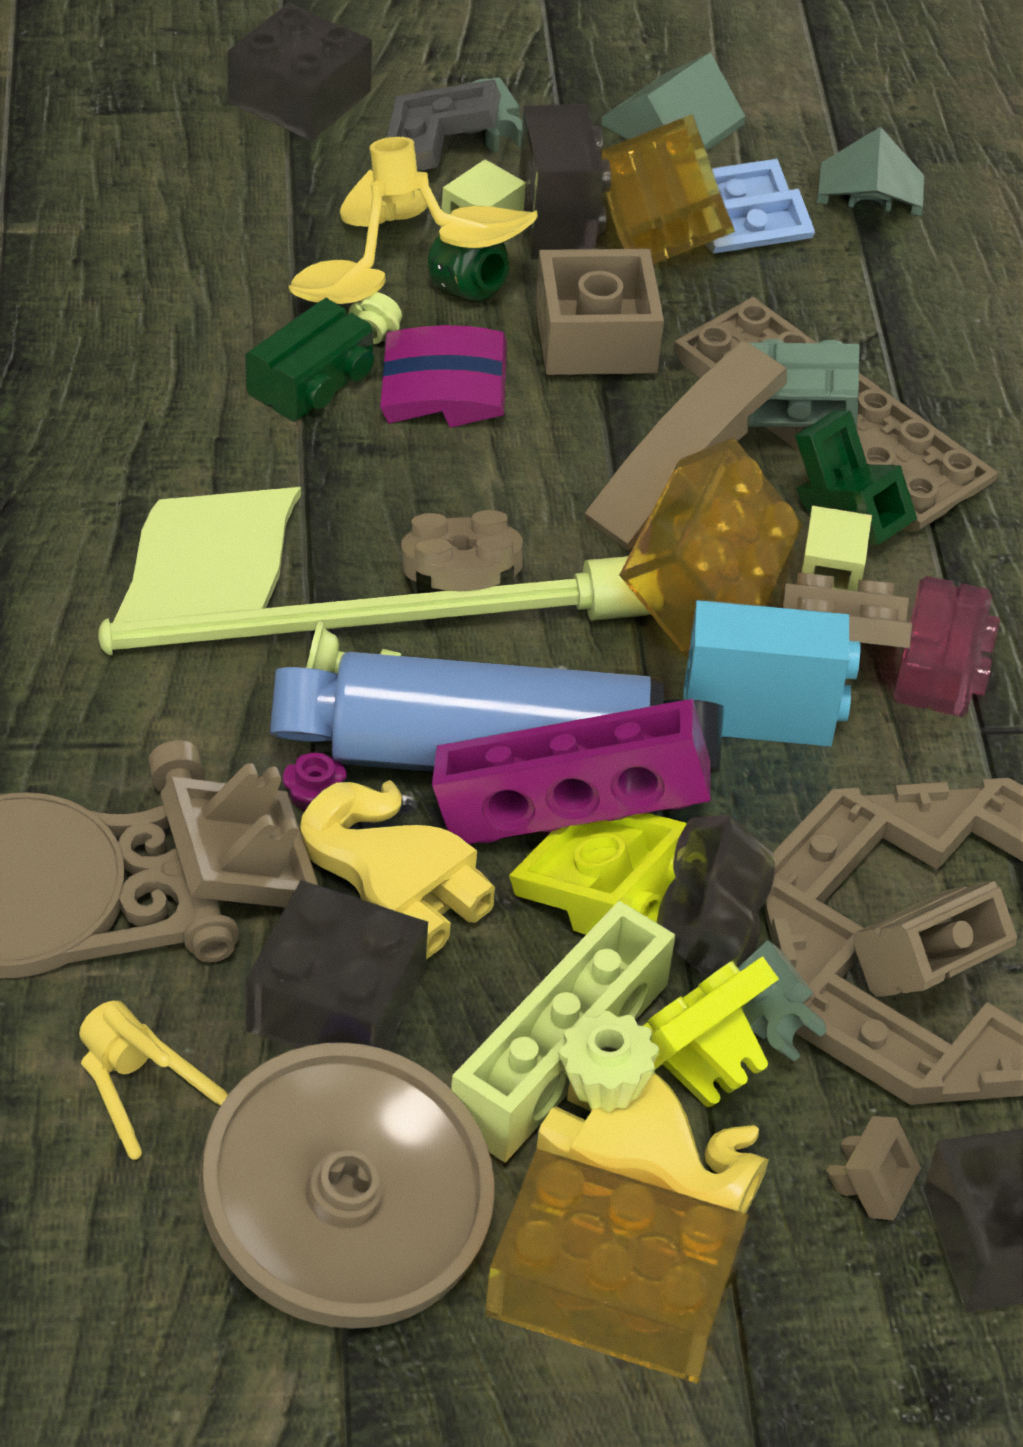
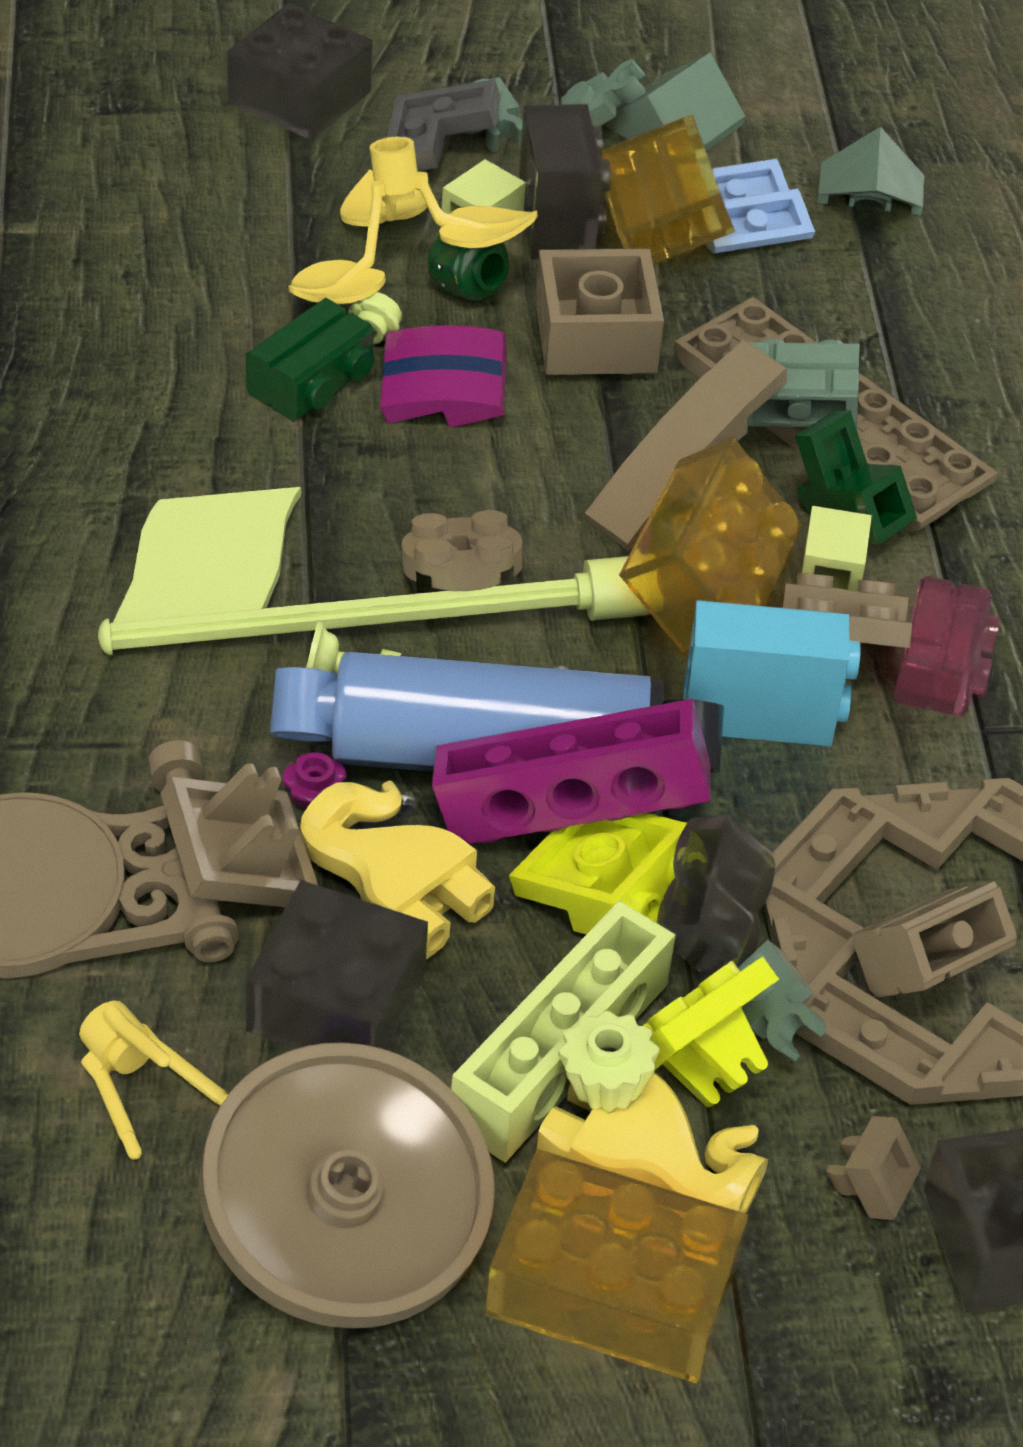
(607, 93): none -> sand green plate

